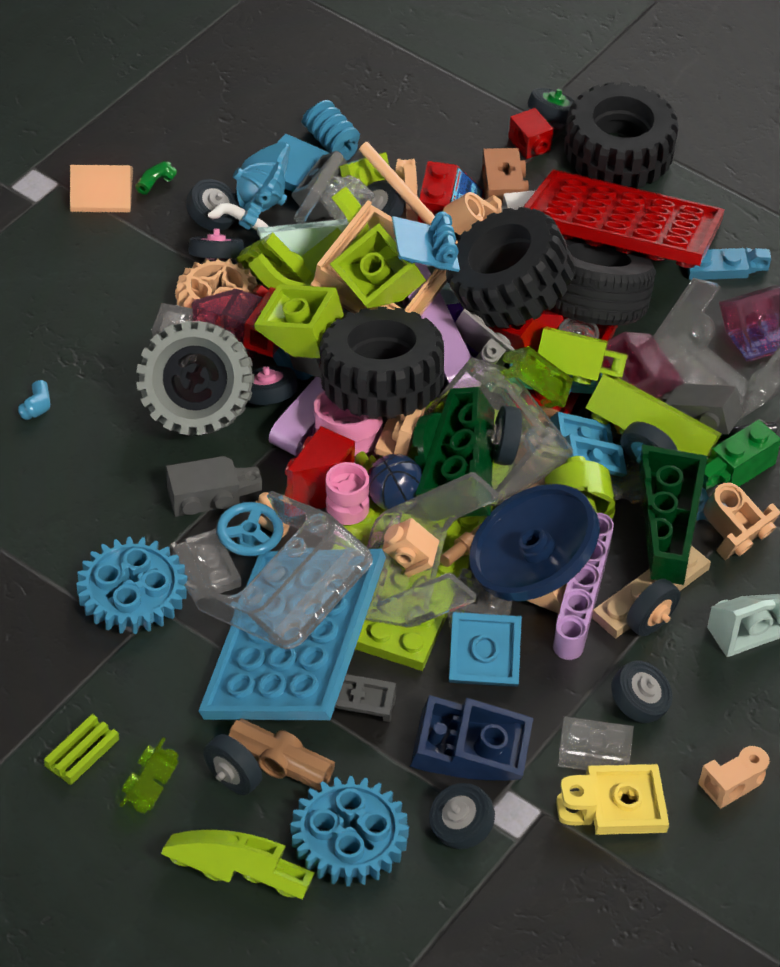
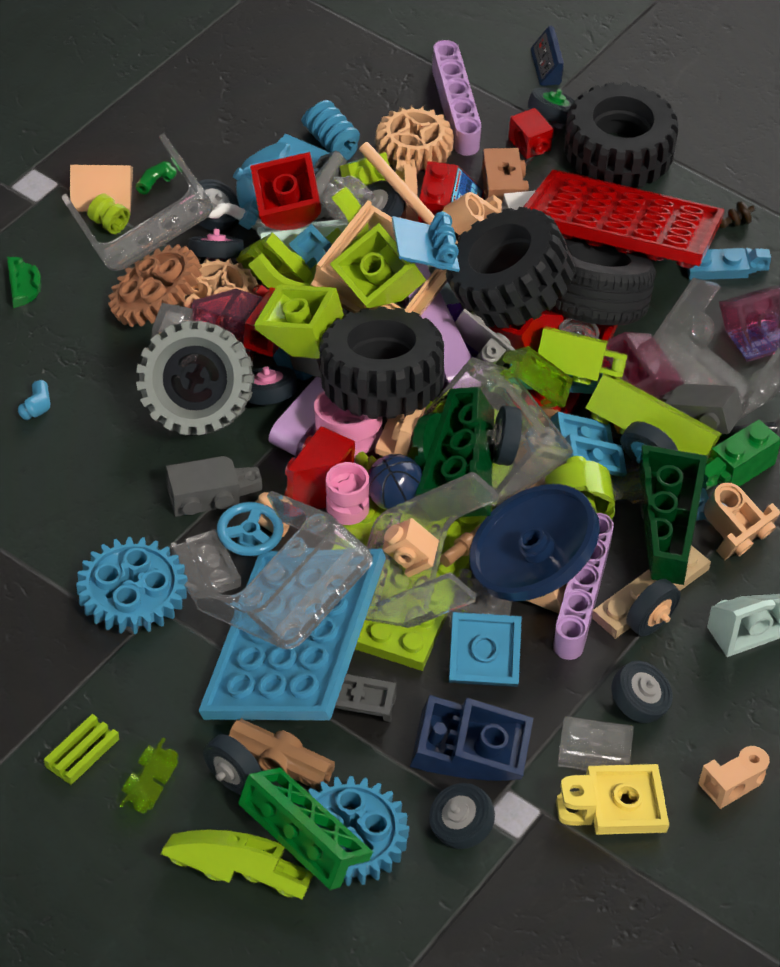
(24, 281): none -> green tile
(111, 215): none -> lime wheel
(154, 281): none -> nougat gear
(157, 229): none -> clear windscreen
(286, 192): none -> red brick
(298, 828): none -> green fence
(310, 245): none -> dark azure plate
(415, 136): none -> light nougat gear
(456, 97): none -> lavender beam
(548, 58): none -> dark blue slope
(743, 213): none -> dark brown hair

